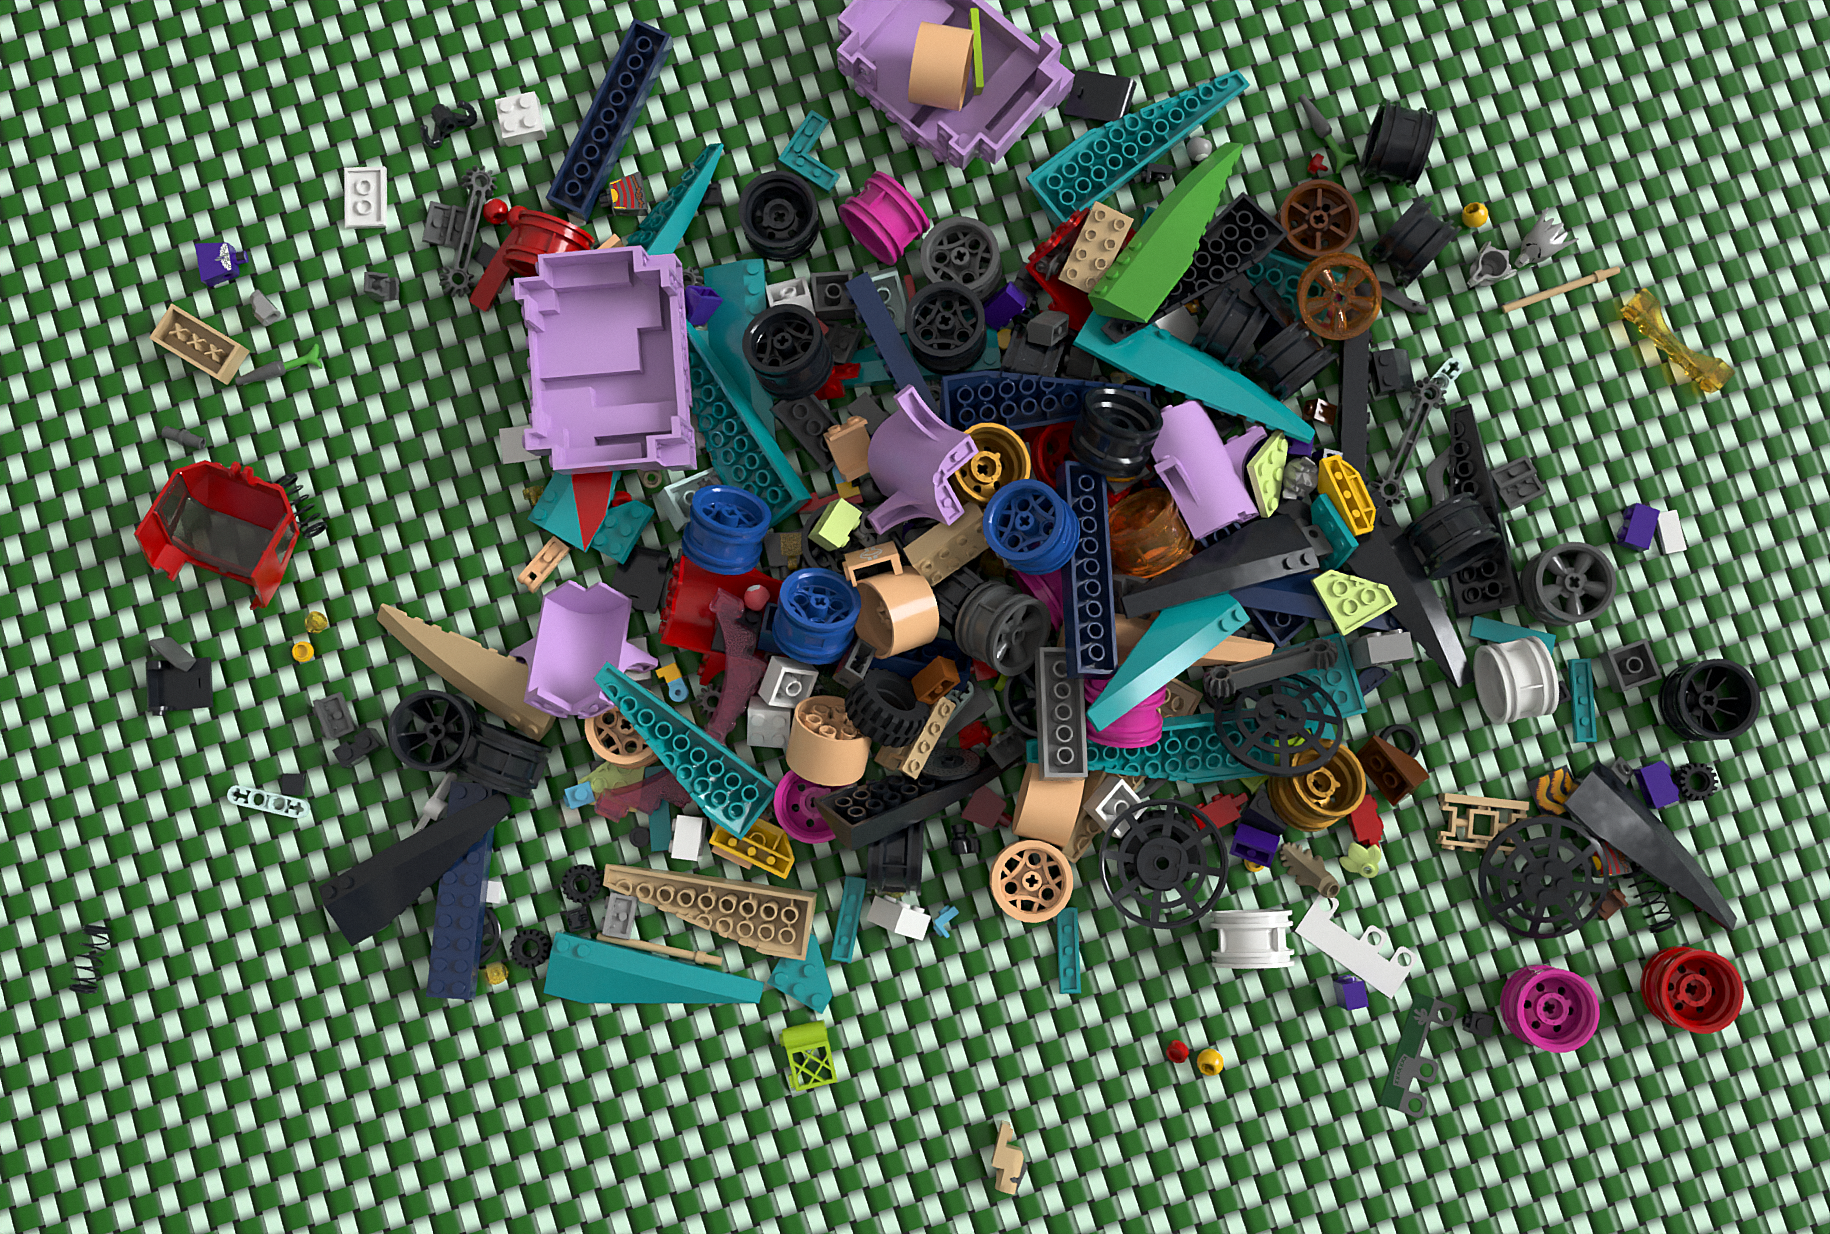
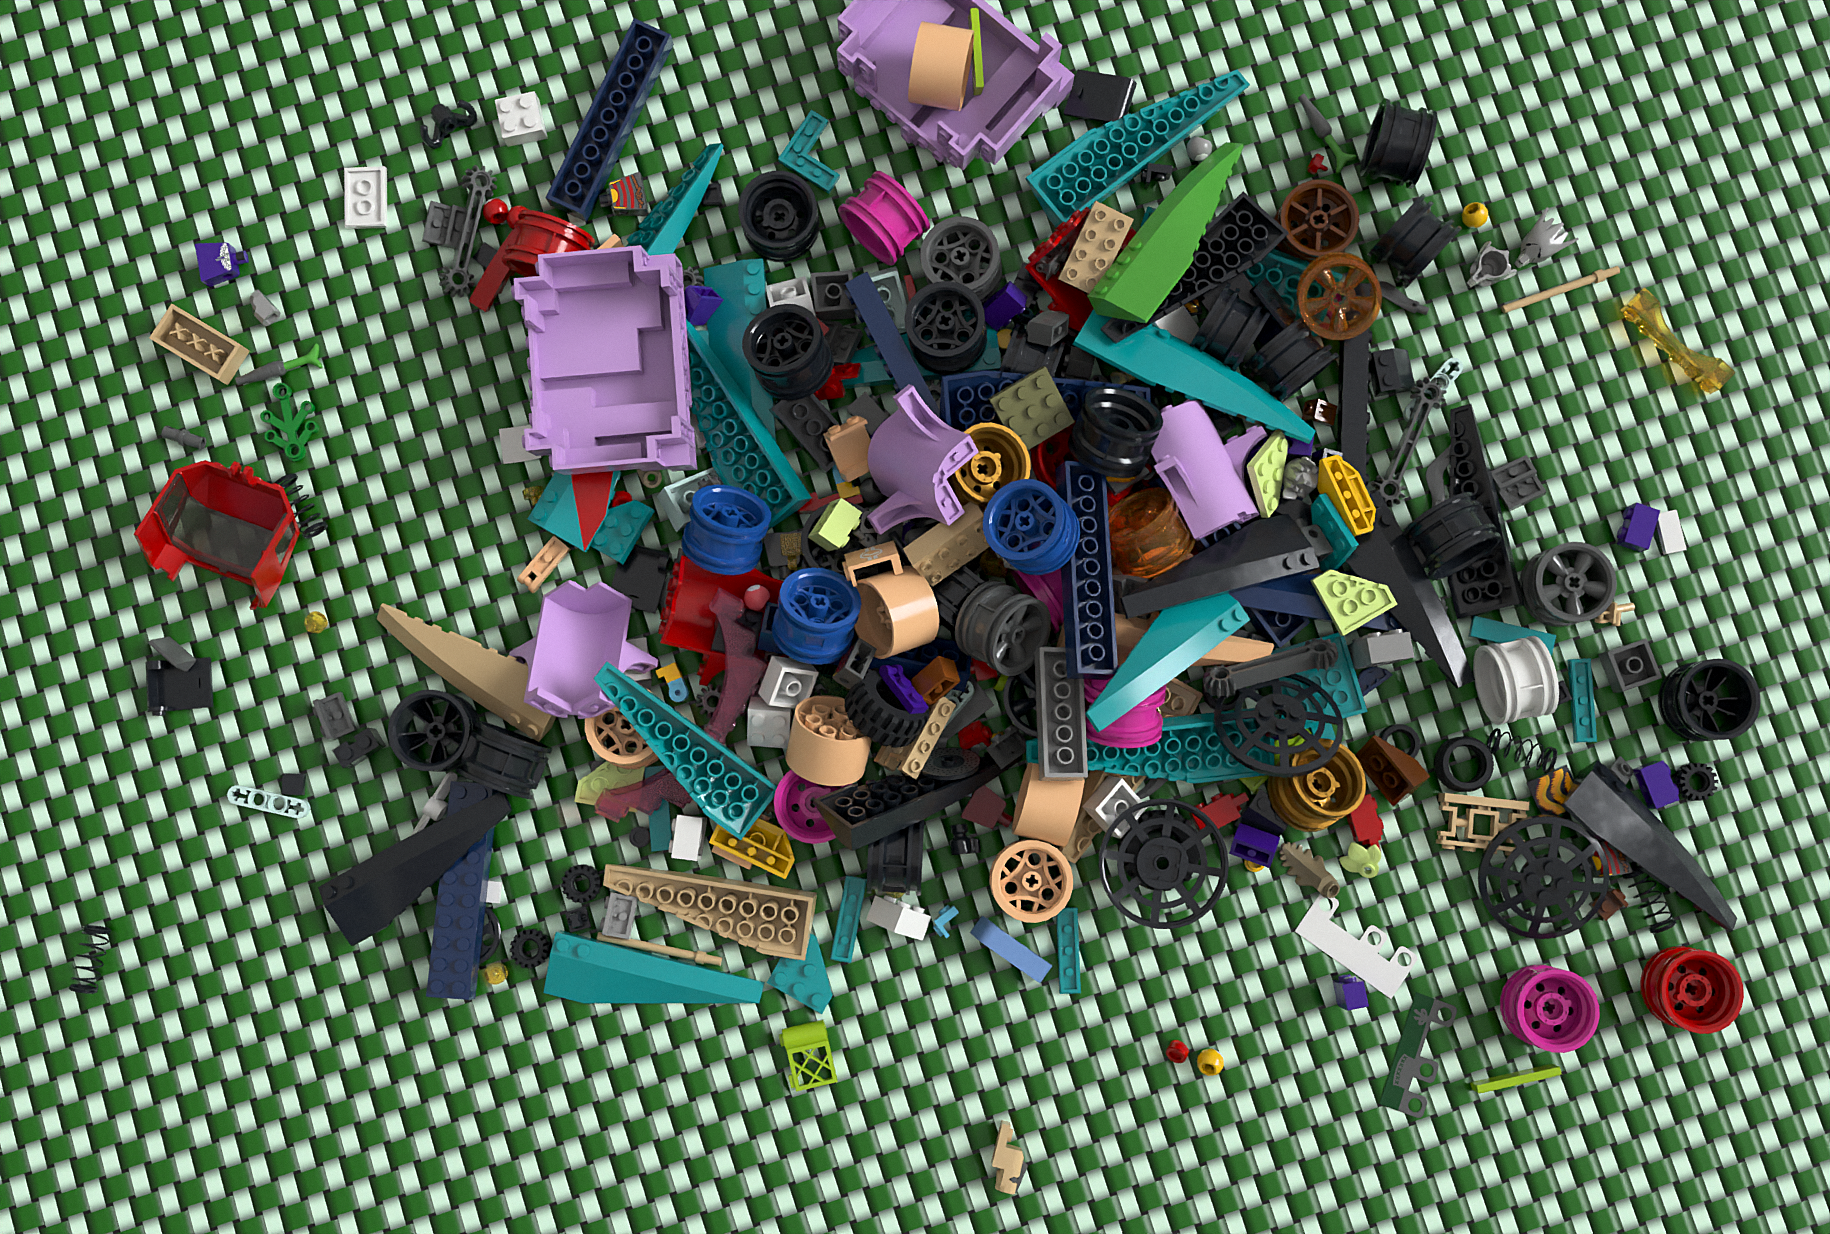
(291, 425): none -> green plant
(302, 651): yellow plate -> none
(381, 287): dark grey hand -> none
(579, 795): medium azure bracket -> none
(903, 688): none -> dark purple plate
(1010, 949): none -> medium blue beam
(1032, 408): none -> olive plate
(1252, 938): white wheel -> none
(1477, 1023): black bracket -> none
(1484, 758): none -> black tyre
(1496, 745): none -> black piece
(1516, 1078): none -> lime tile
(1613, 613): none -> tan arm

